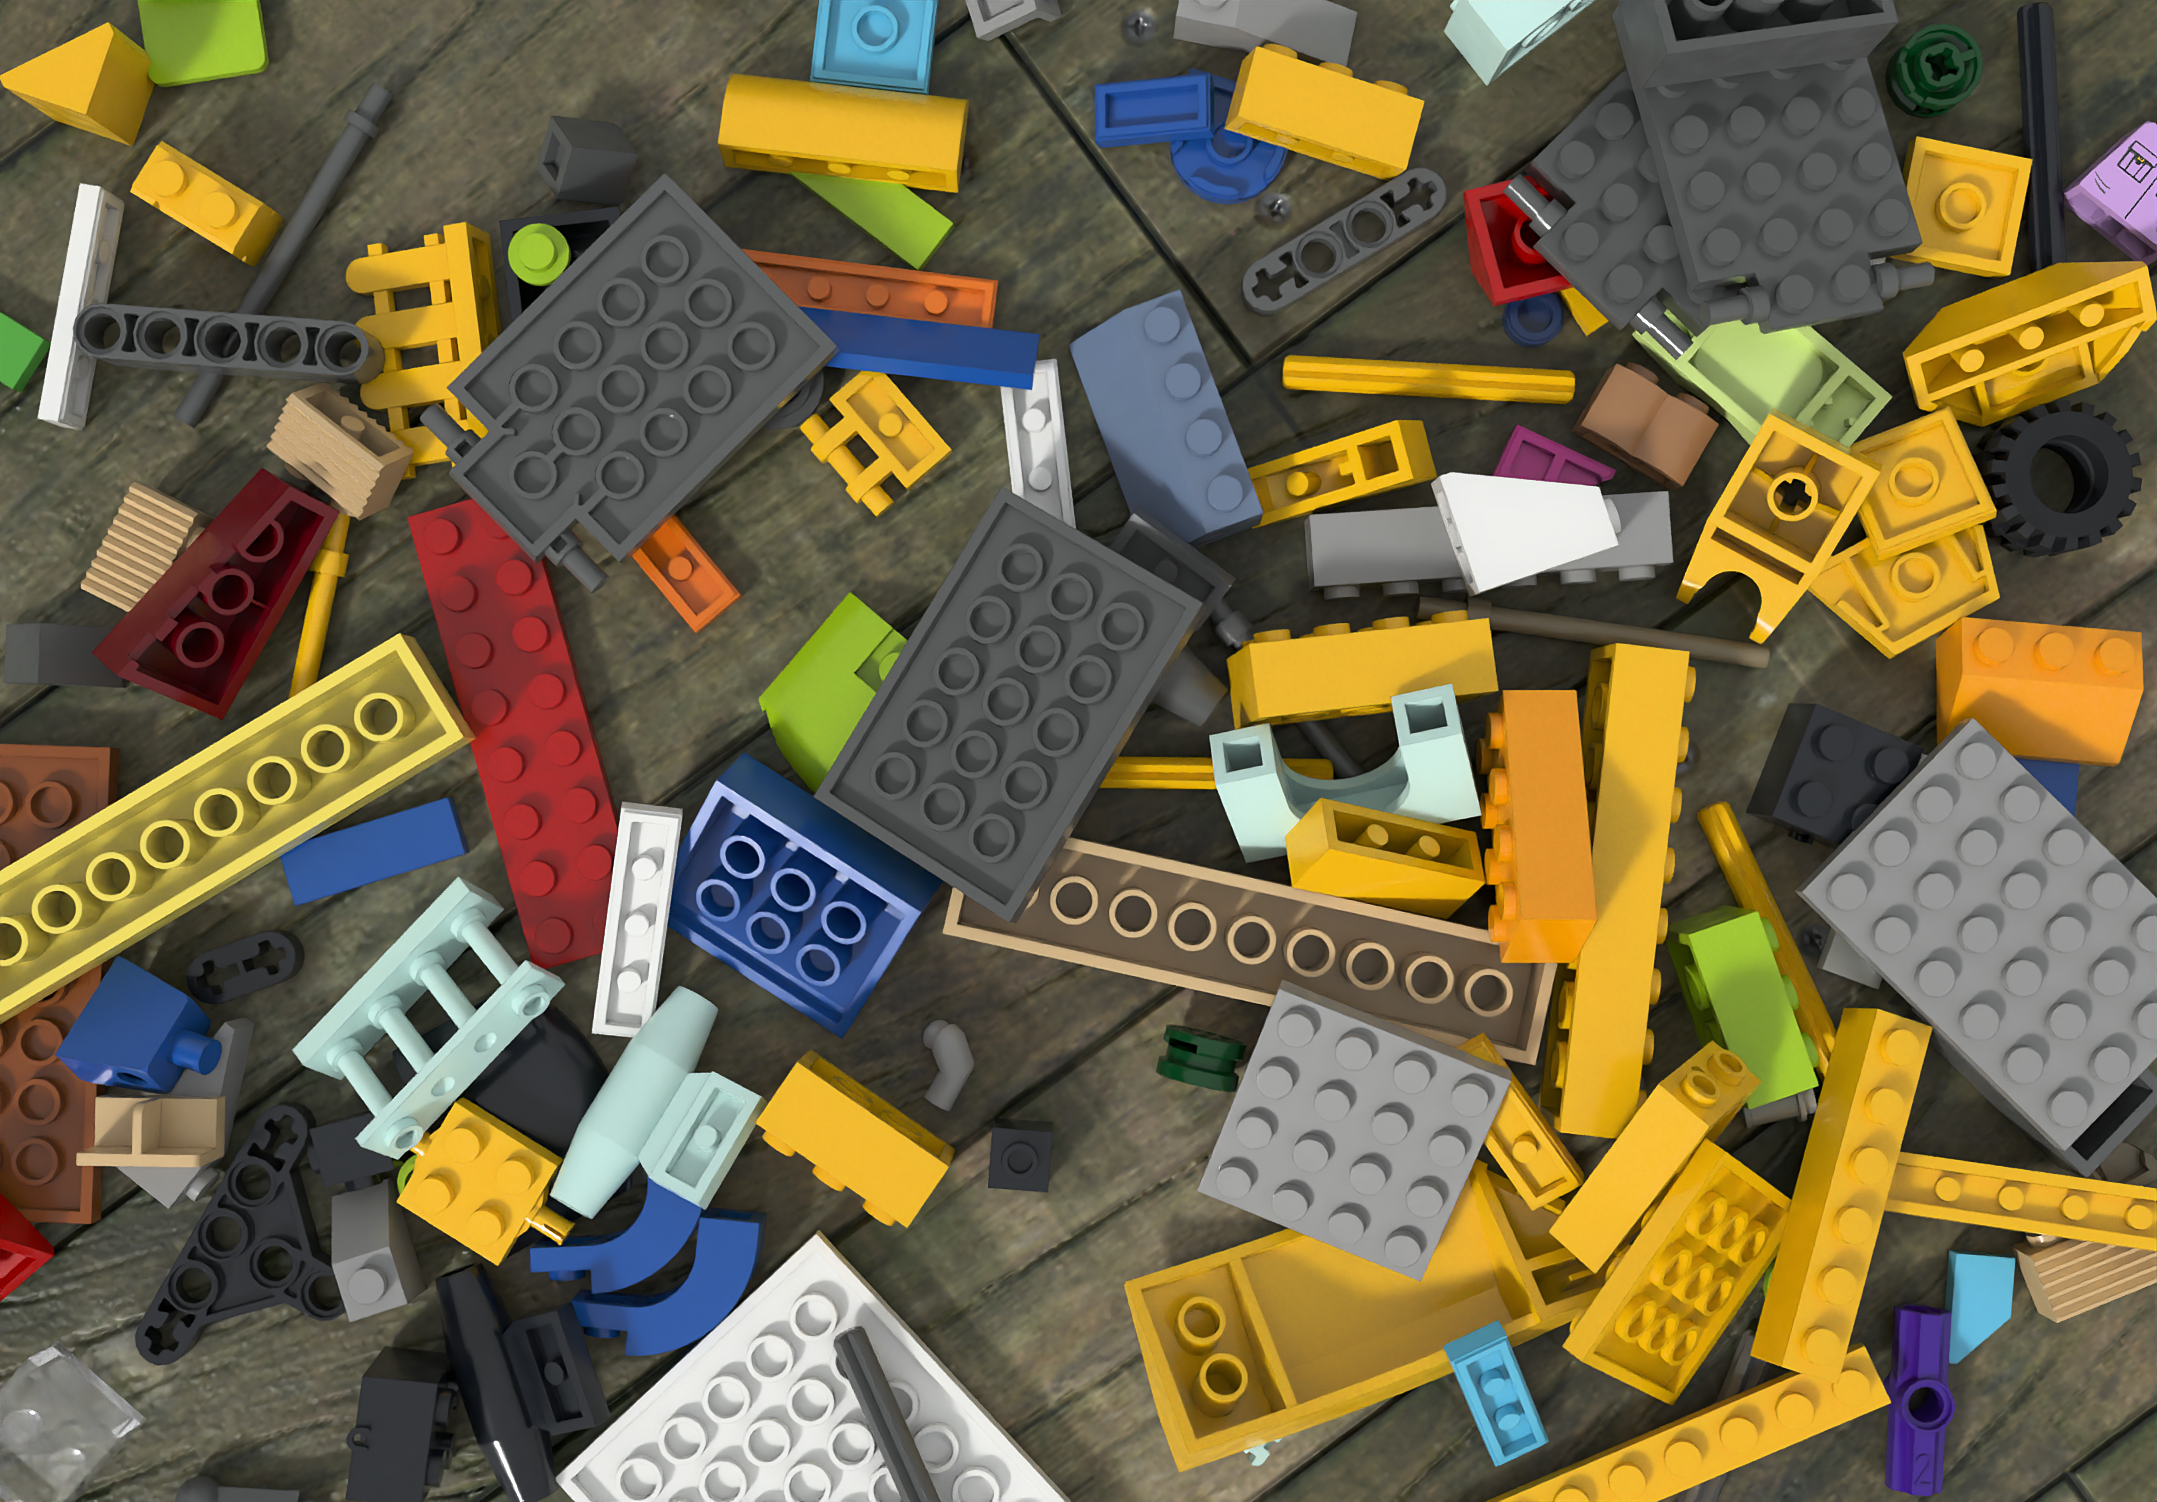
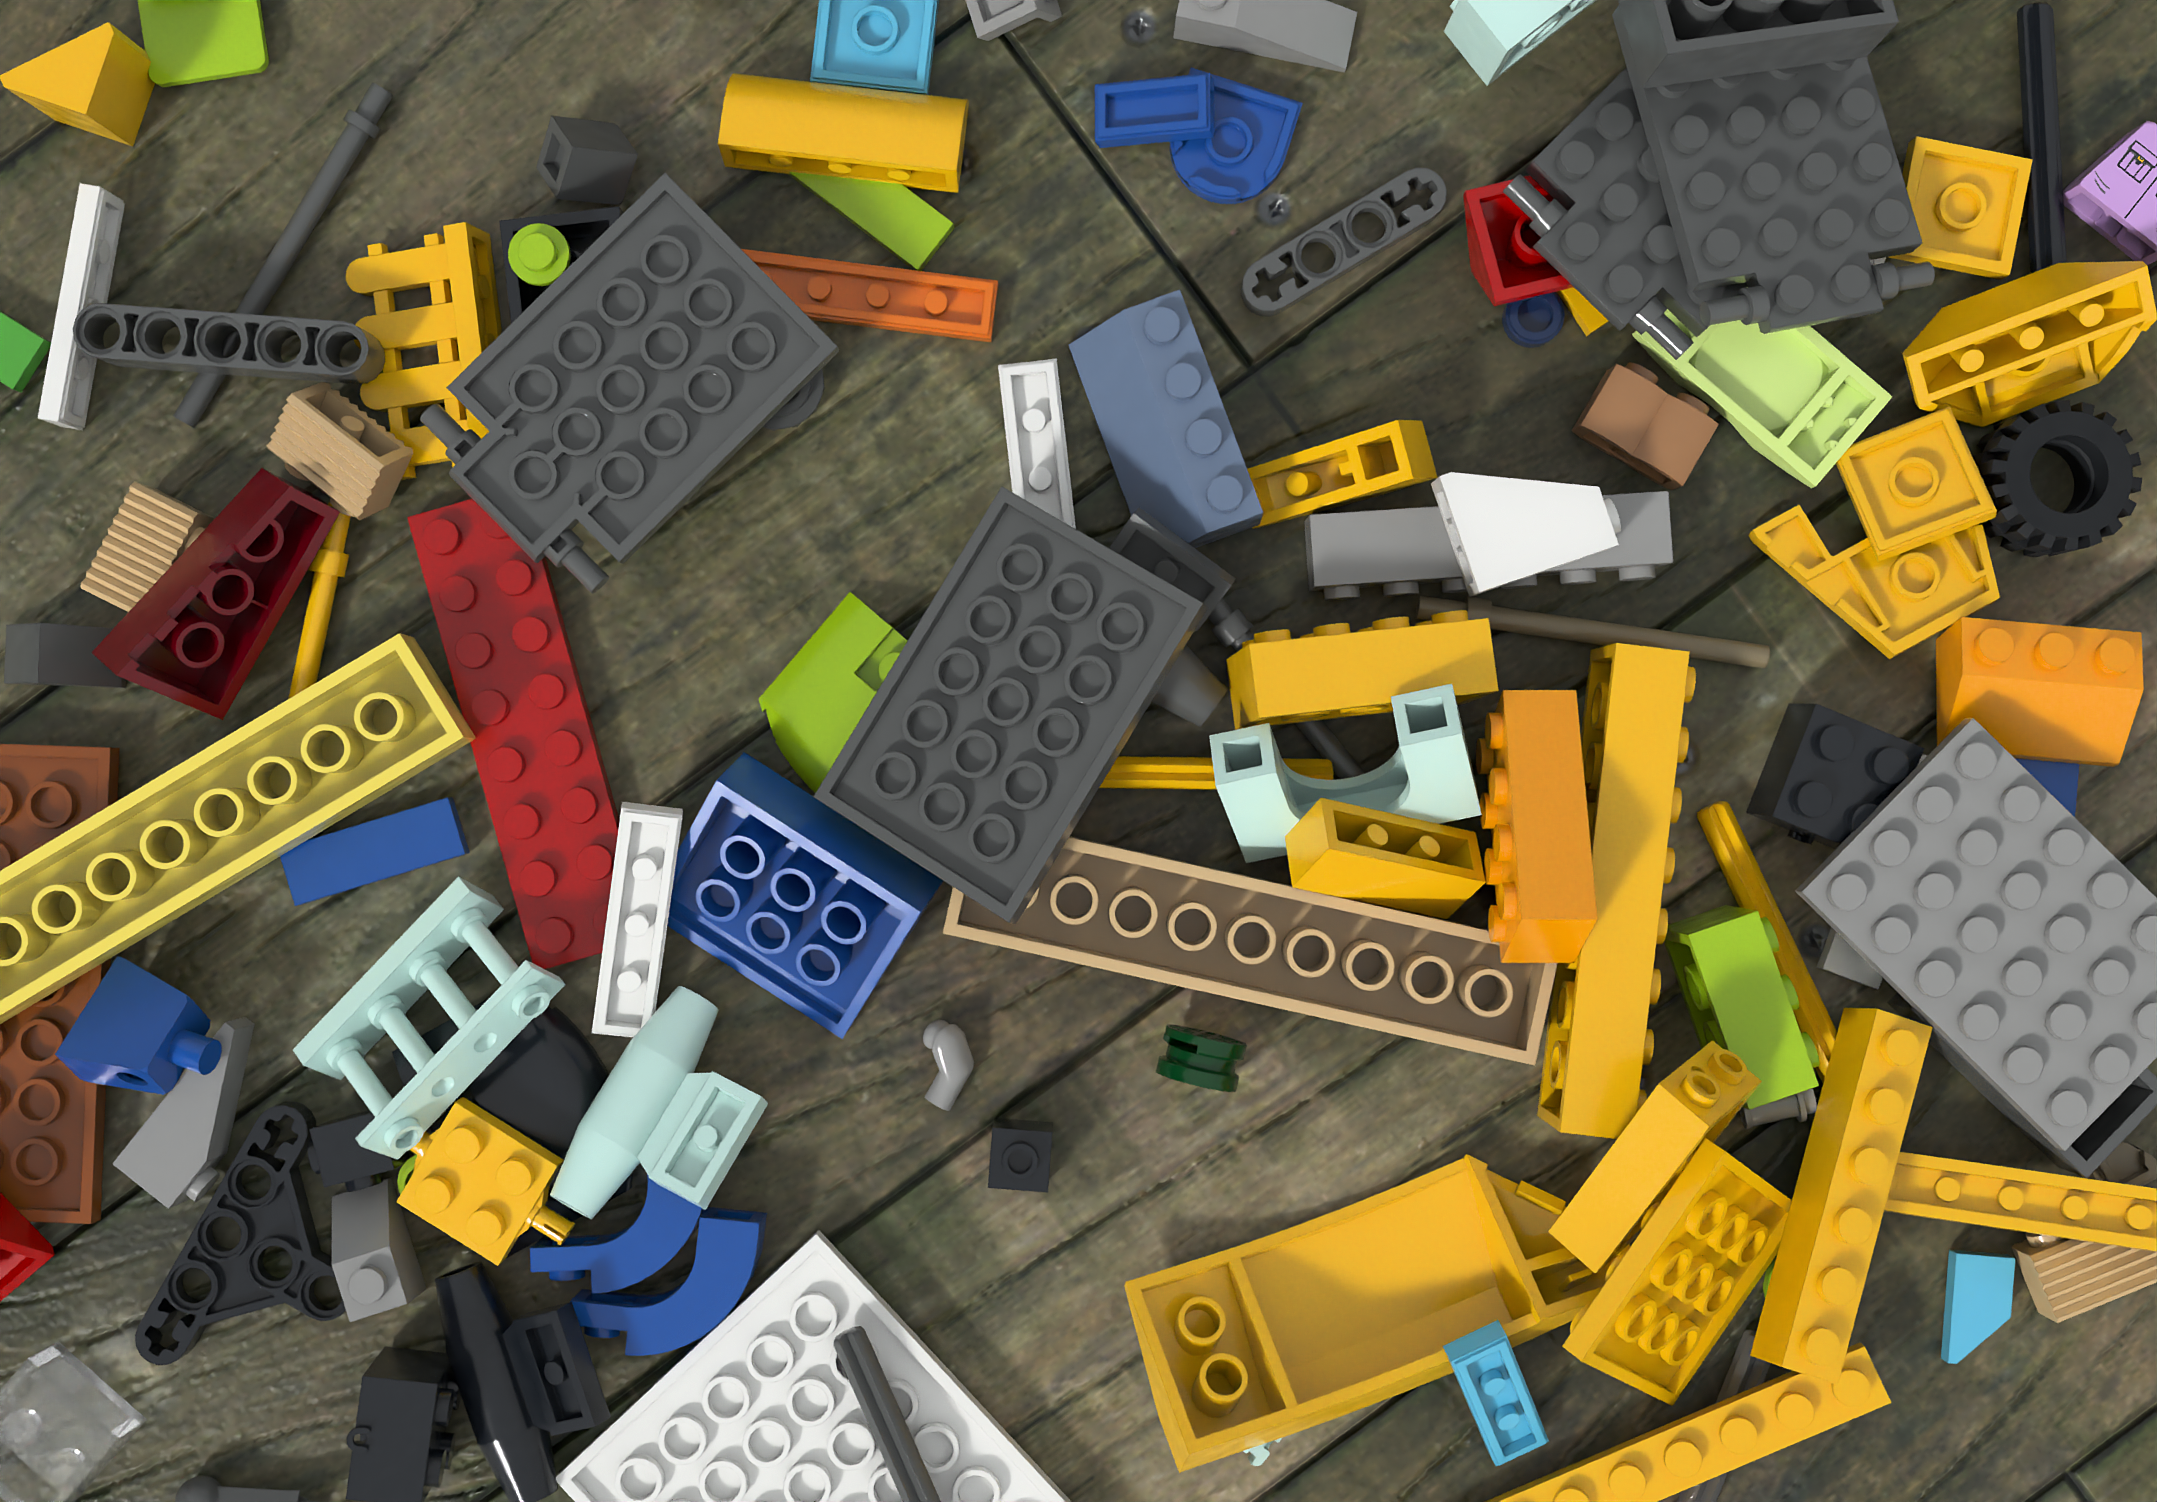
(156, 1131): tan panel -> none
(207, 204): yellow brick -> none
(241, 954): black beam -> none
(686, 575): orange tile -> none
(855, 1139): yellow brick -> none
(890, 428): yellow plate -> none
(929, 348): blue tile -> none
(1324, 112): yellow brick -> none
(1353, 1130): light grey plate -> none
(1428, 379): yellow axle -> none
(1525, 1140): yellow tile -> none
(1541, 459): dark pink tile -> none
(1778, 542): yellow brick -> none
(1918, 1435): dark purple piece -> none
(1934, 70): dark green wheel -> none

